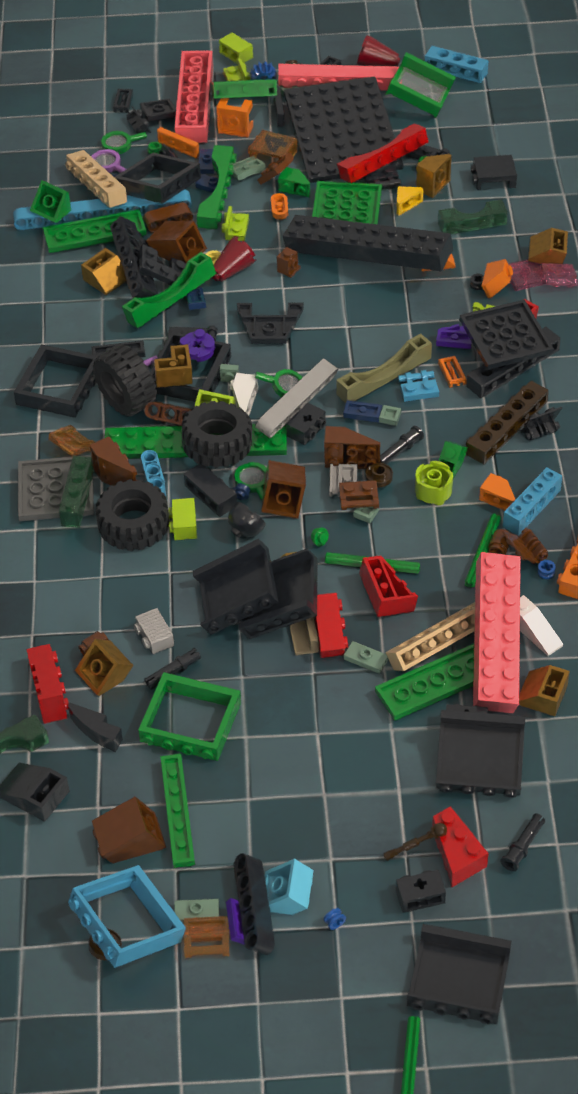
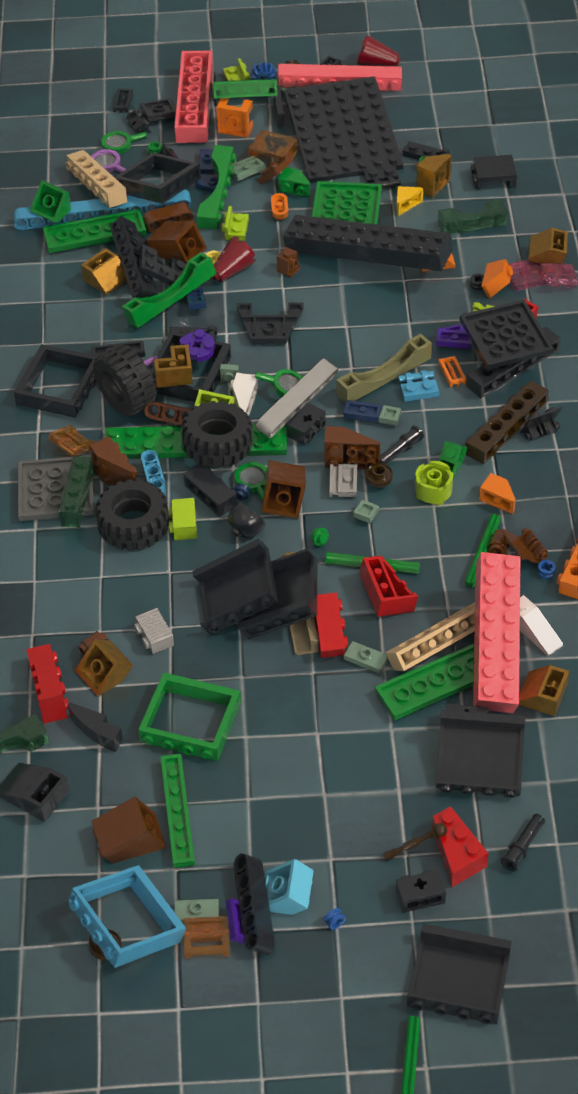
(178, 142): orange tile -> none
(180, 663): black pin -> none
(235, 47): lime brick -> none
(358, 494): reddish brown plate -> none
(362, 165): red arch -> none
(421, 84): green piece -> none
(458, 64): dark azure brick -> none
(532, 501): dark azure brick -> none

